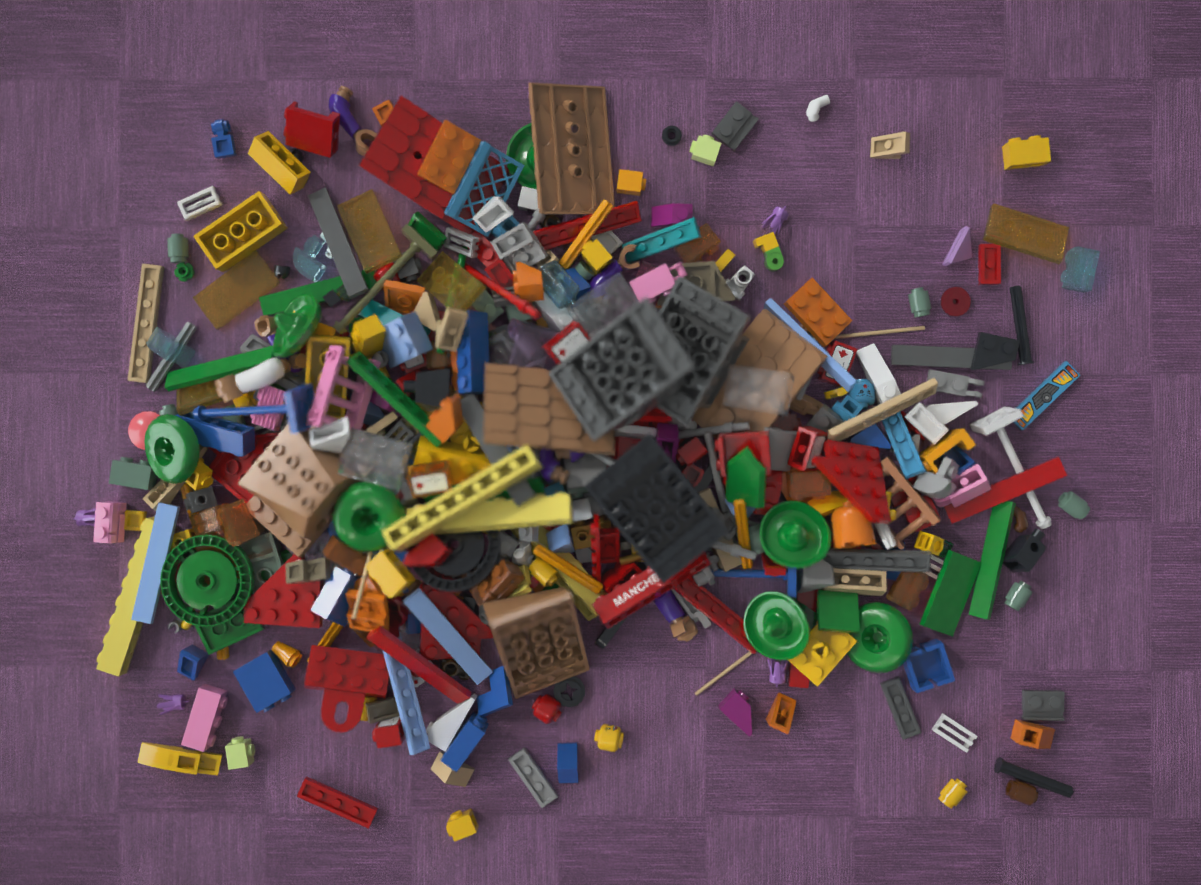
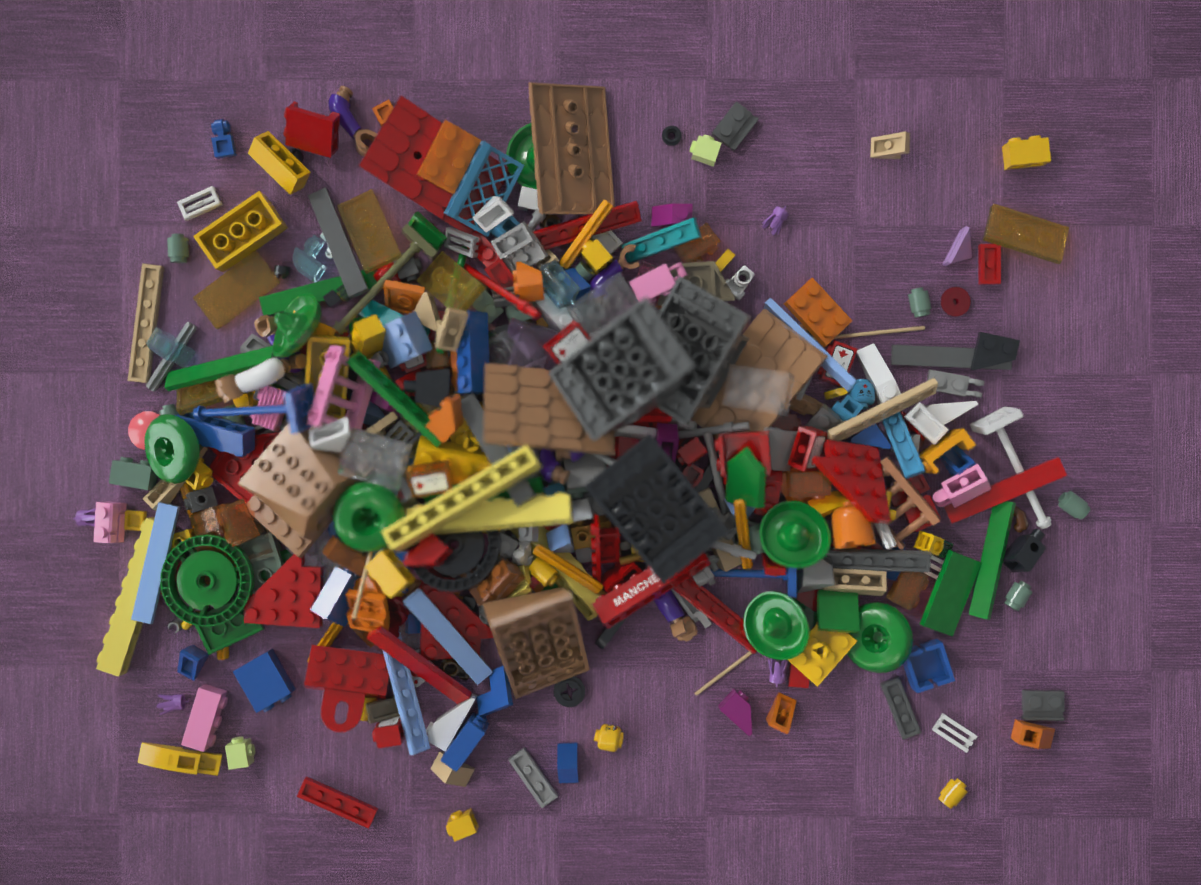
(184, 276): green plate -> none
(287, 654): light orange cone -> none
(307, 571): dark tan slope -> none
(547, 709): red head -> none
(630, 182): light orange brick -> none
(771, 251): leg -> none
(814, 107): white arm -> none
(938, 485): light grey brick -> none
(1020, 325): black axle -> none
(1021, 792): reddish brown brick -> none
(1033, 778): black axle -> none
(1045, 394): tile -> none
(1080, 269): clear light blue brick -> none

